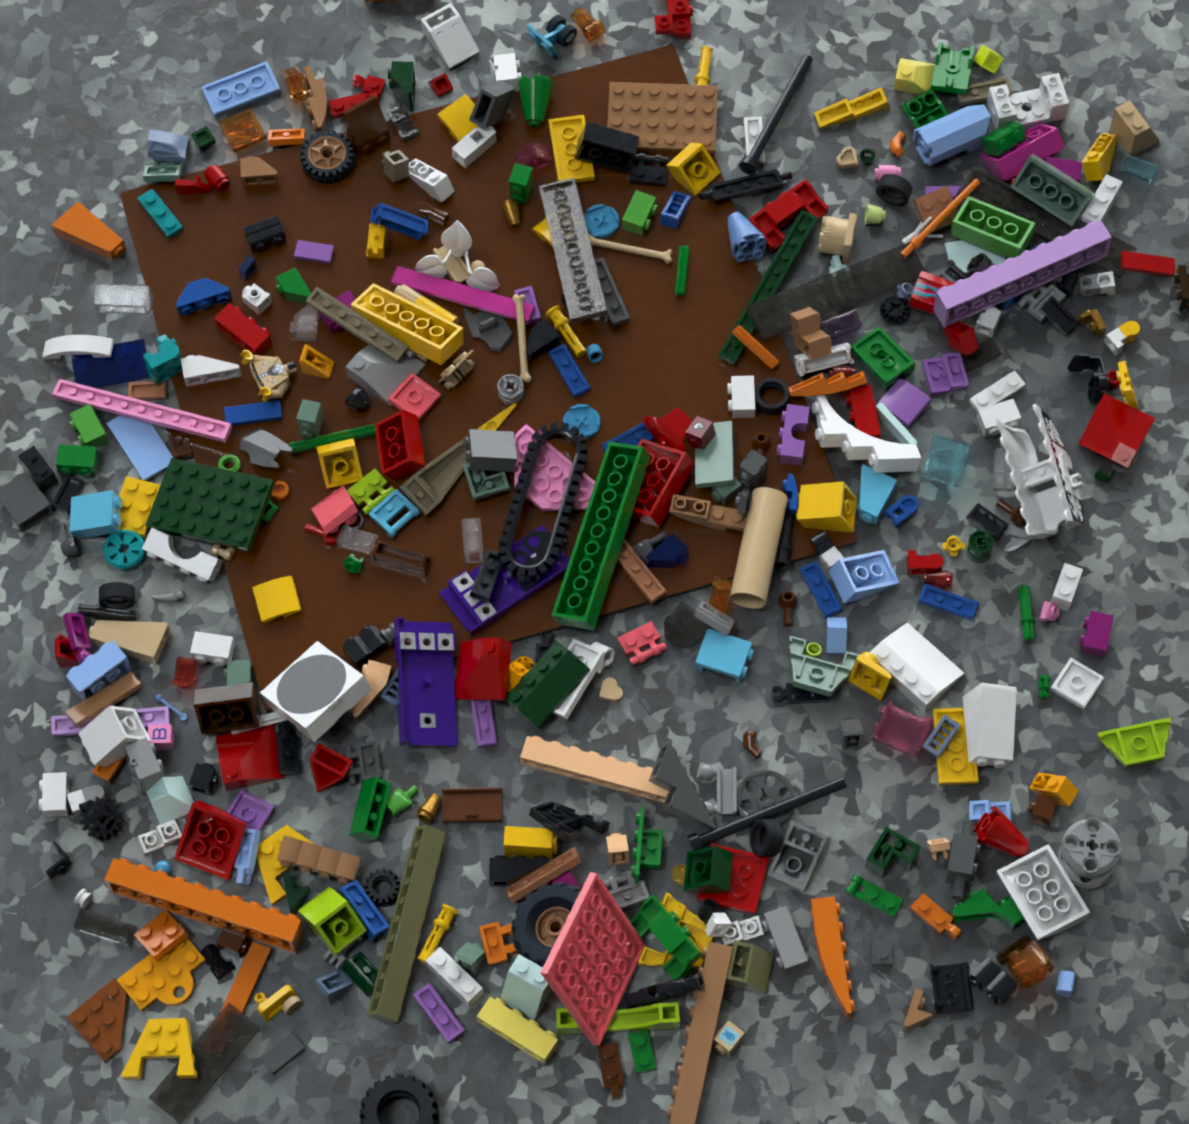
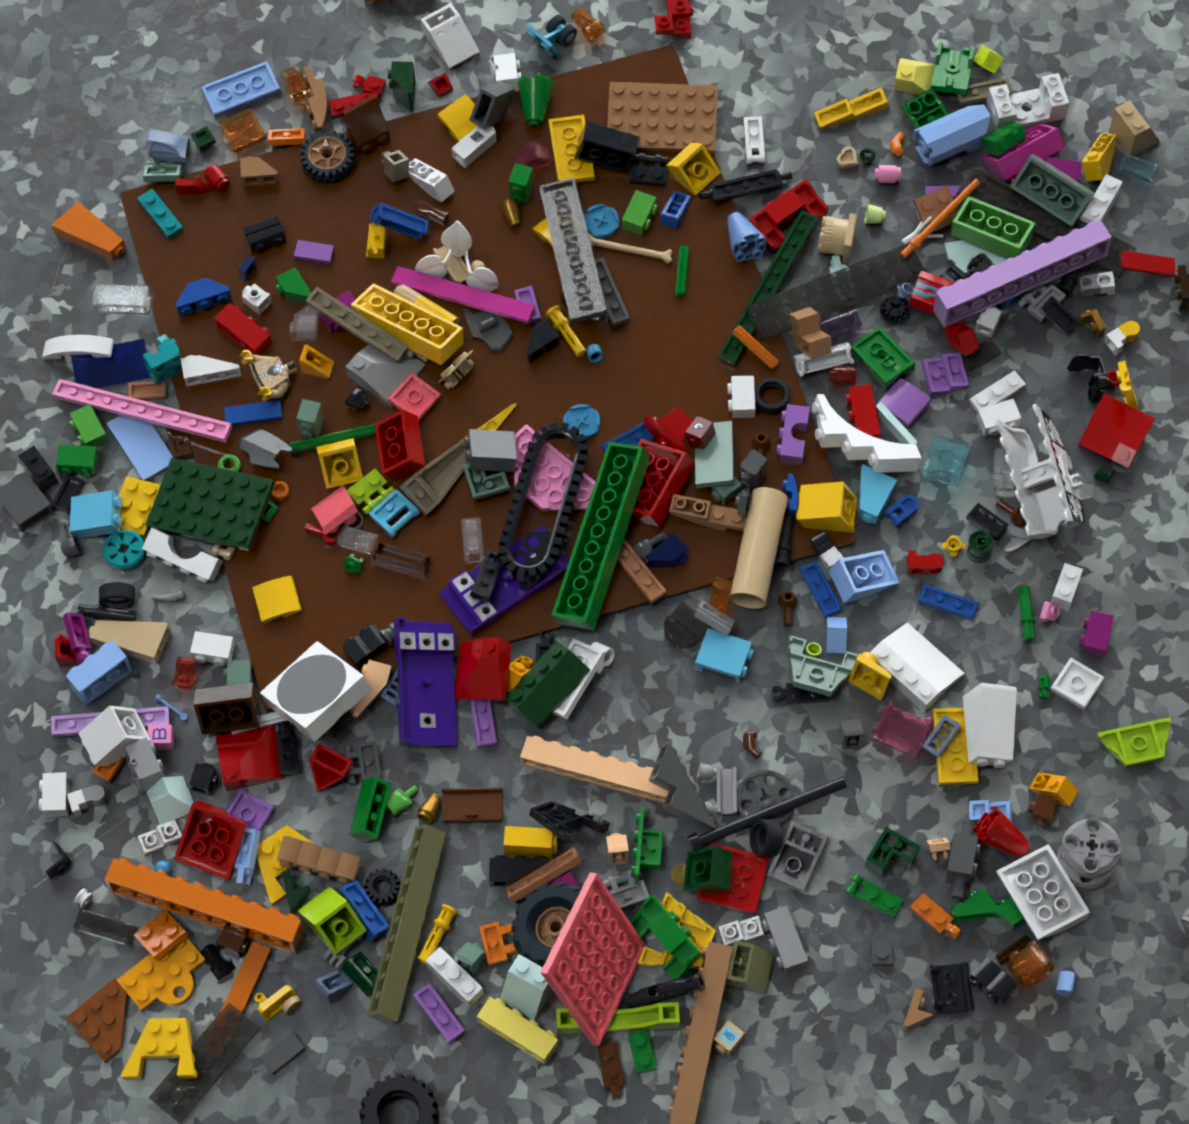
(99, 809): black gear -> none
(102, 699): medium nougat tile -> none
(402, 123): clear smoke slope -> none
(510, 396): light grey wheel -> none
(521, 337): tan piece -> none
(569, 371): blue tile -> none
(610, 690): tan tile -> none
(640, 638): coral plate -> none
(702, 77): yellow pin -> none
(714, 918): leg -> none
(750, 163): black piece -> none
(820, 386): orange slope -> none
(831, 950): orange slope -> none
(894, 189): black tyre -> none
(940, 579): clear red cone -> none

